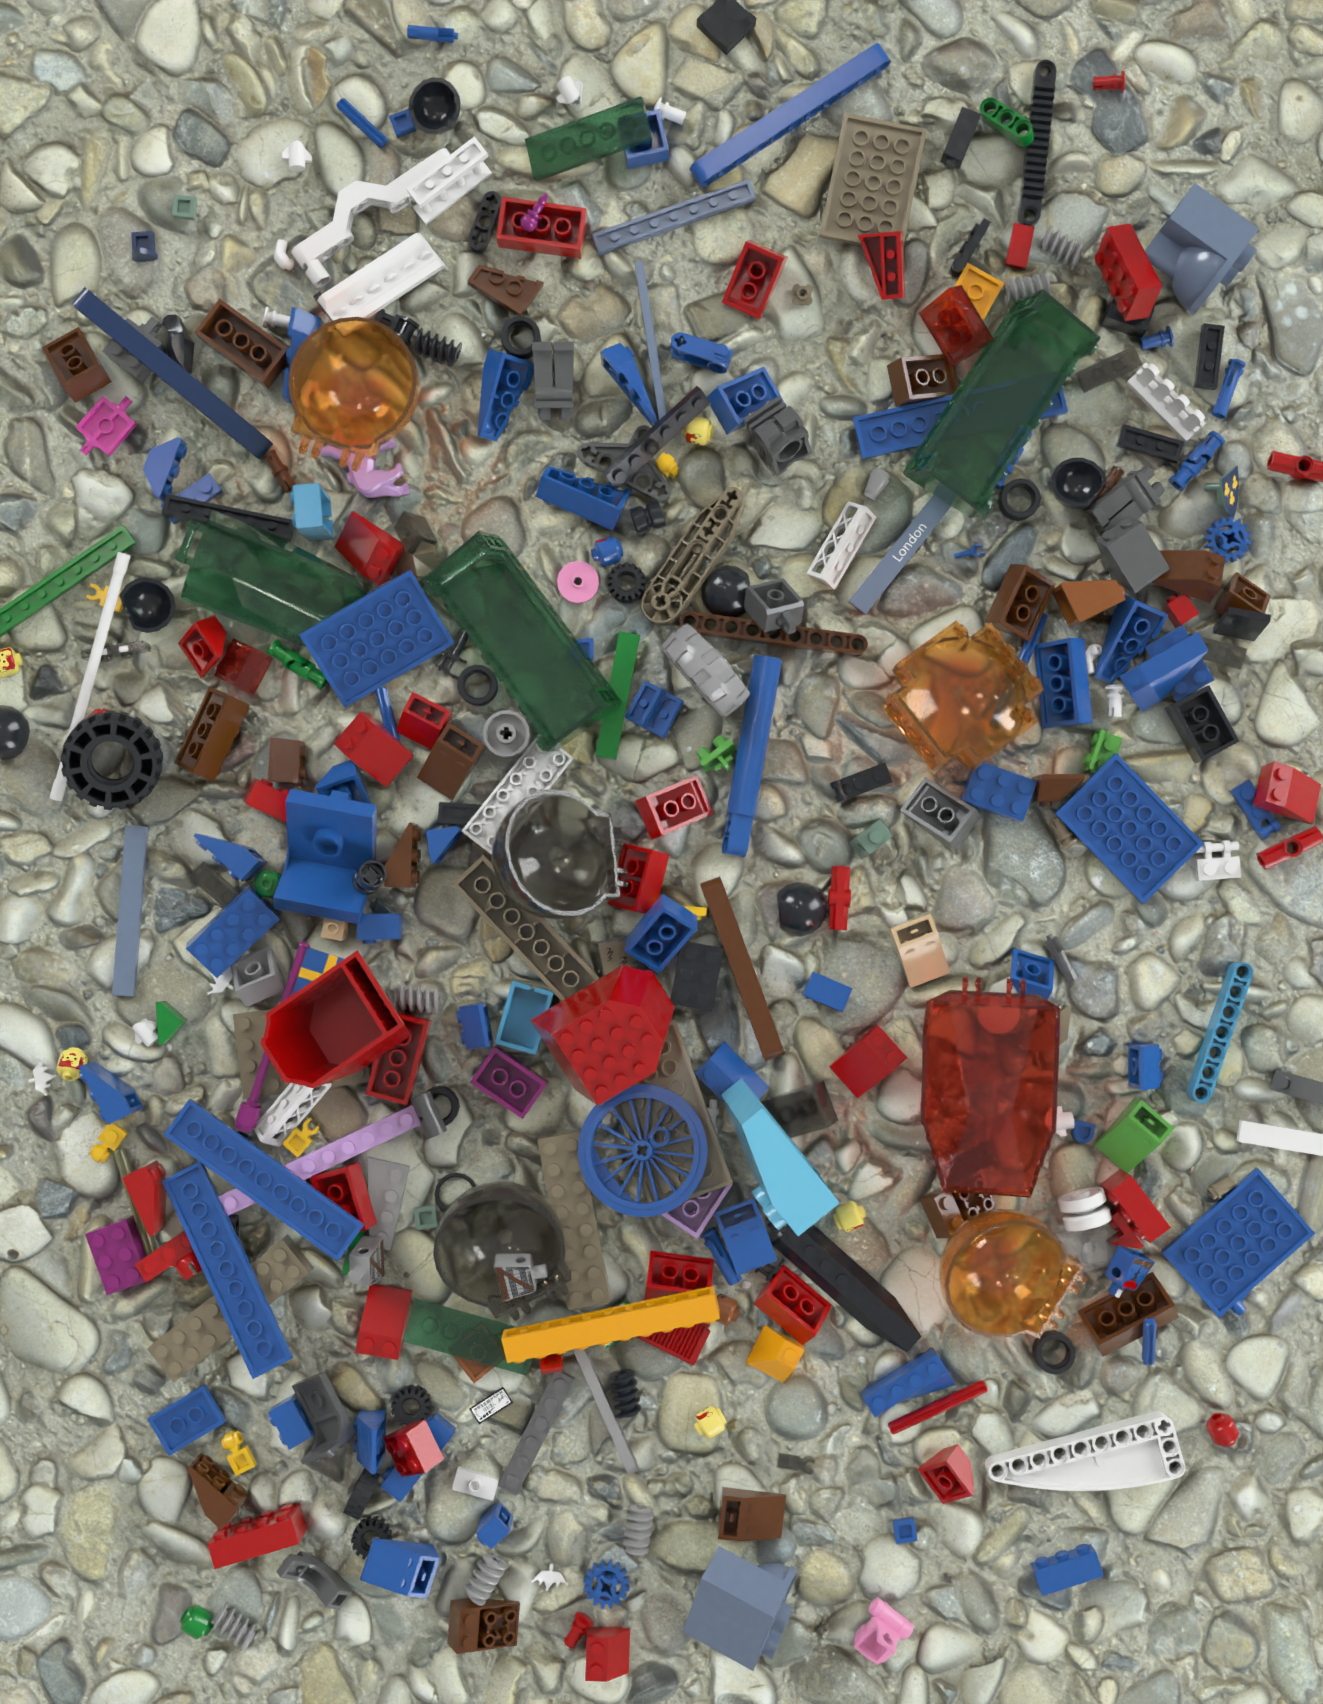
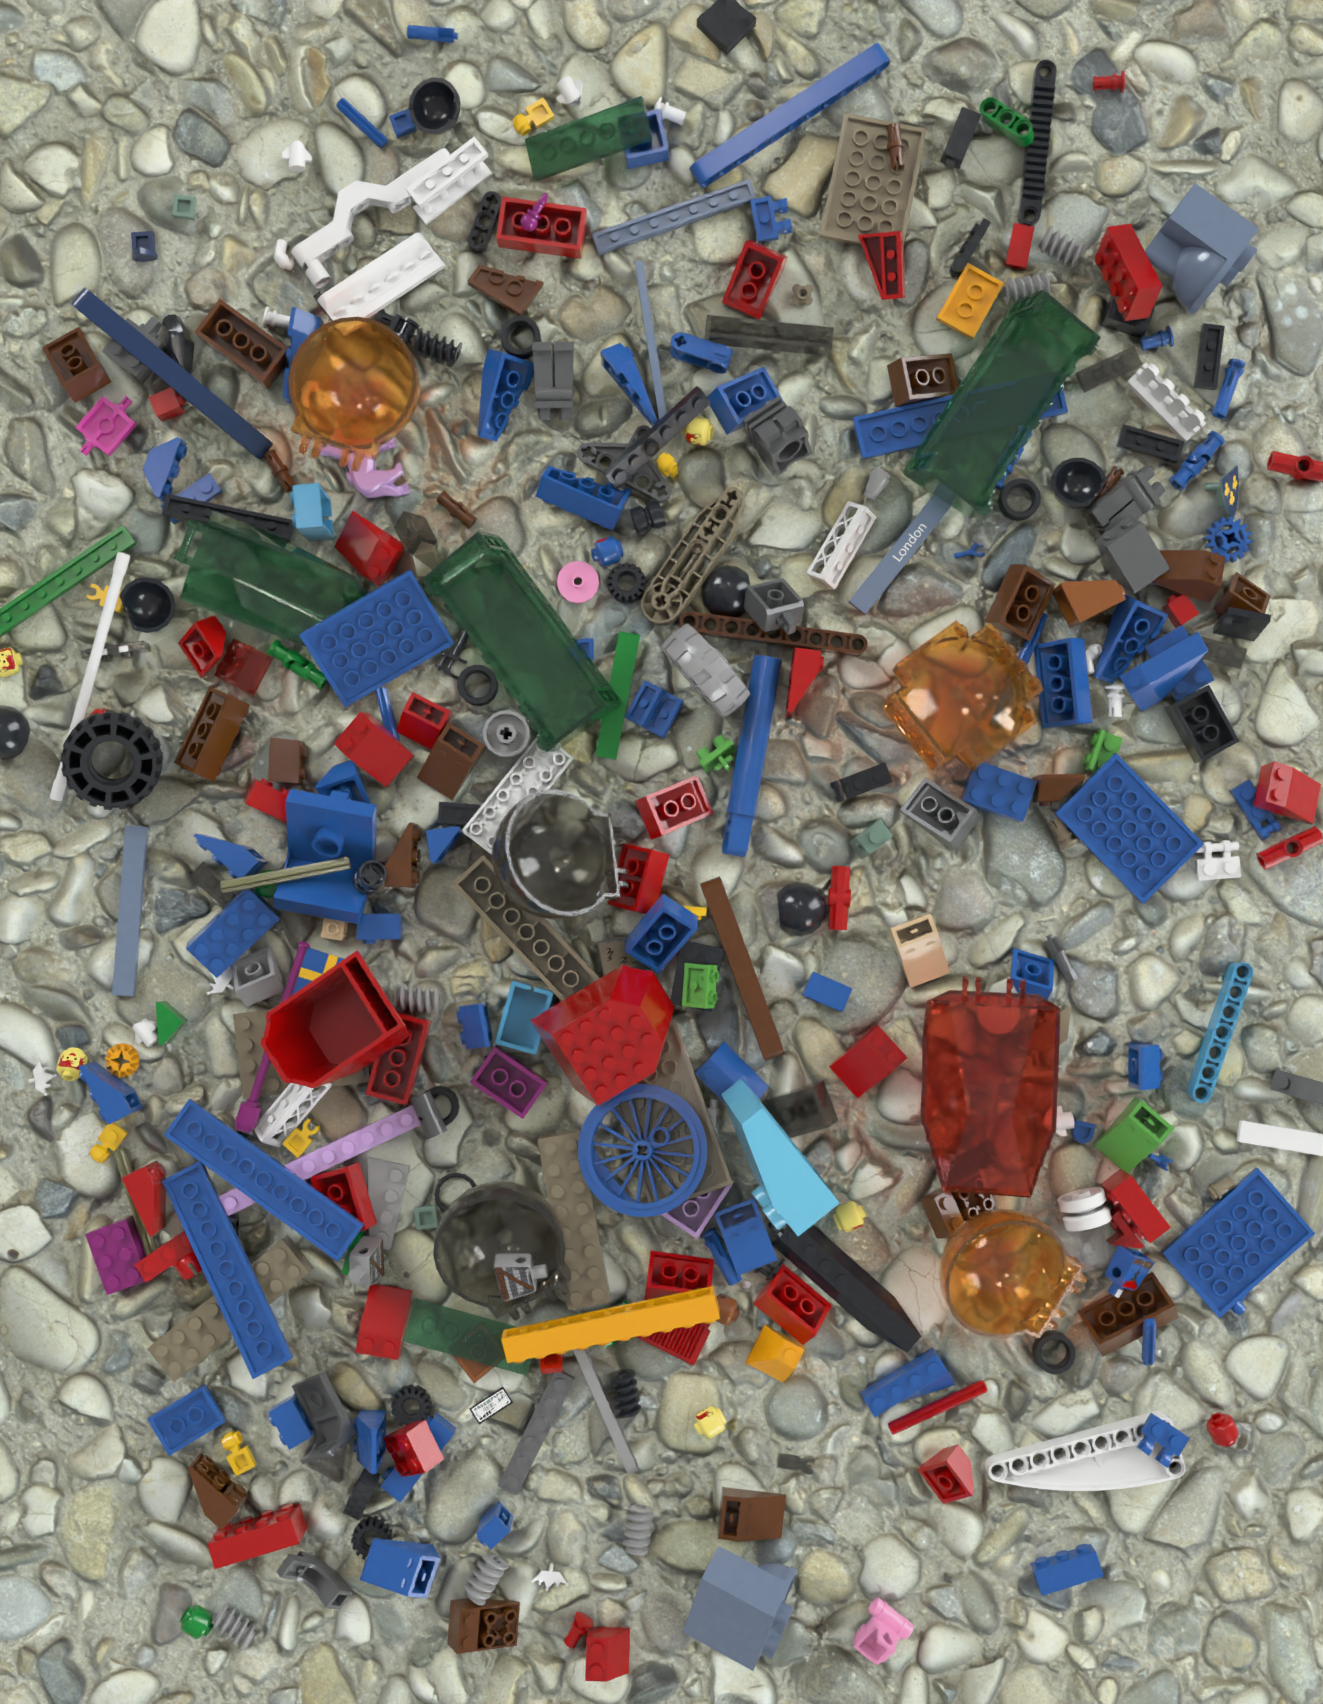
(128, 1053): none -> light orange gear
(167, 404): none -> red brick
(285, 875): none -> olive axle
(456, 509): none -> reddish brown pin
(475, 1483): white plate -> none
(537, 113): none -> yellow plate
(603, 1593): blue gear -> none
(700, 985): none -> bright green bracket
(764, 218): none -> blue plate
(769, 335): none -> clear smoke brick
(803, 670): none -> red slope
(895, 146): none -> reddish brown pin
(904, 1530): blue plate -> none
(956, 325): clear red slope -> none
(1160, 1161): none -> blue hand
(1166, 1435): none -> blue plate

